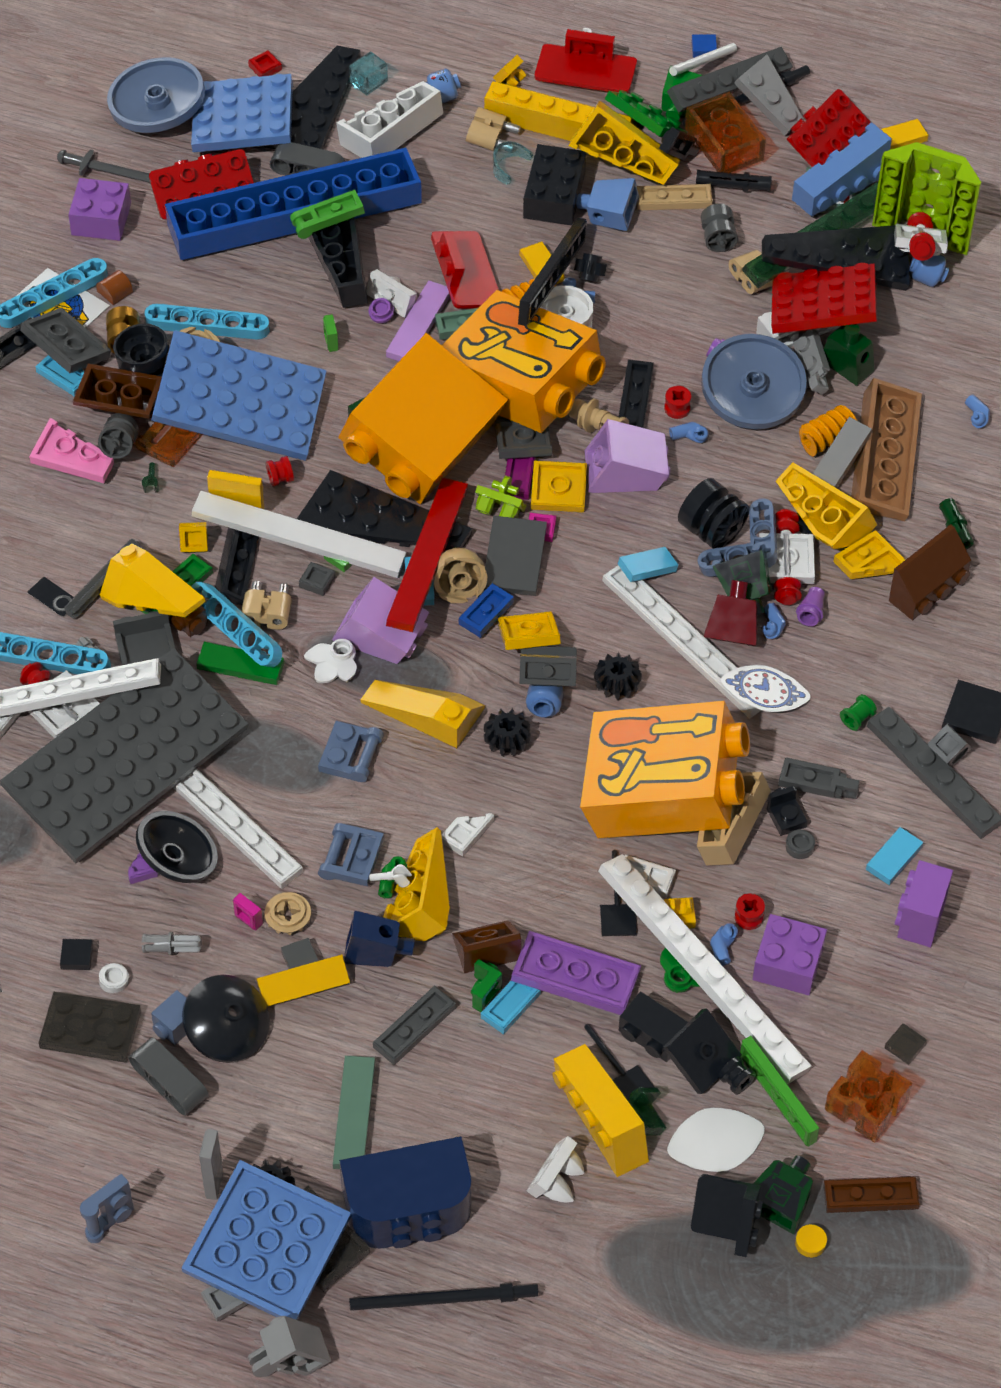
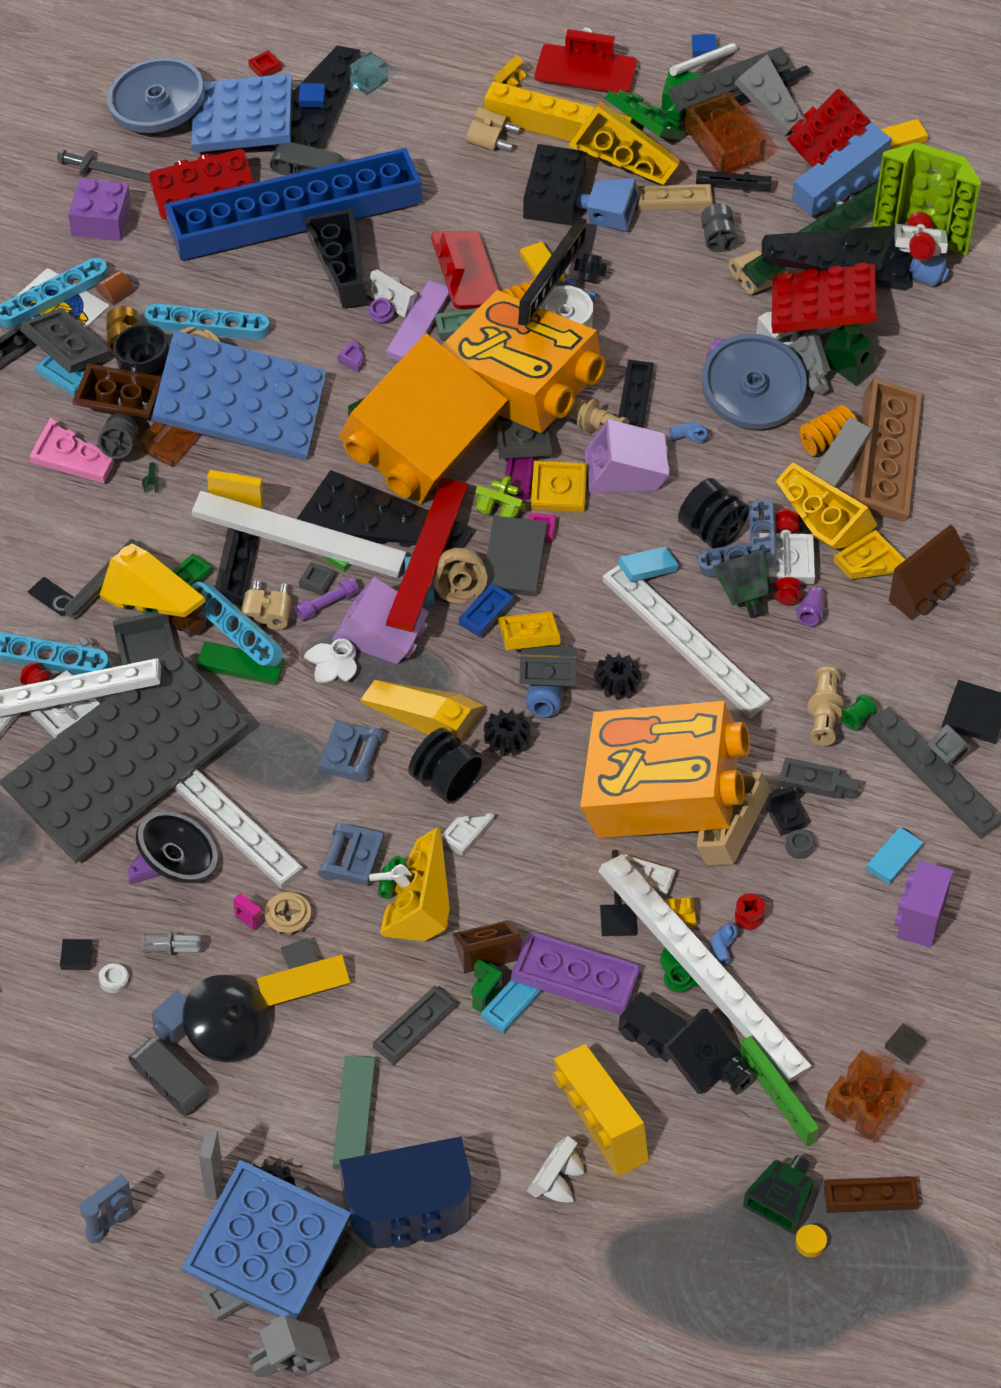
(90, 1027): clear smoke plate -> none
(193, 537): yellow tile -> none
(279, 471): red wheel -> none
(306, 609): none -> medium lavender bar
(311, 95): none -> blue tile
(326, 213): bright green plate -> none
(330, 333): bright green tile -> none
(351, 356): none -> medium lavender tile
(375, 941): dark blue torso -> none
(391, 121): white wedge -> none
(446, 83): medium blue head -> none
(446, 765): none -> black wheel
(505, 1292): black bar -> none
(506, 150): clear light blue helmet -> none
(628, 1080): black piece -> none
(641, 1101): clear green bracket -> none
(677, 402): red wheel -> none
(679, 144): black hinge -> none
(716, 1139): white sticker -> none
(727, 1211): black bracket -> none
(734, 616): dark red torso -> none
(765, 688): sticker -> none
(776, 622): medium blue arm -> none
(789, 954): medium lavender brick -> none
(825, 706): none -> tan piece
(953, 517): dark green pin -> none
(980, 411): medium blue arm -> none

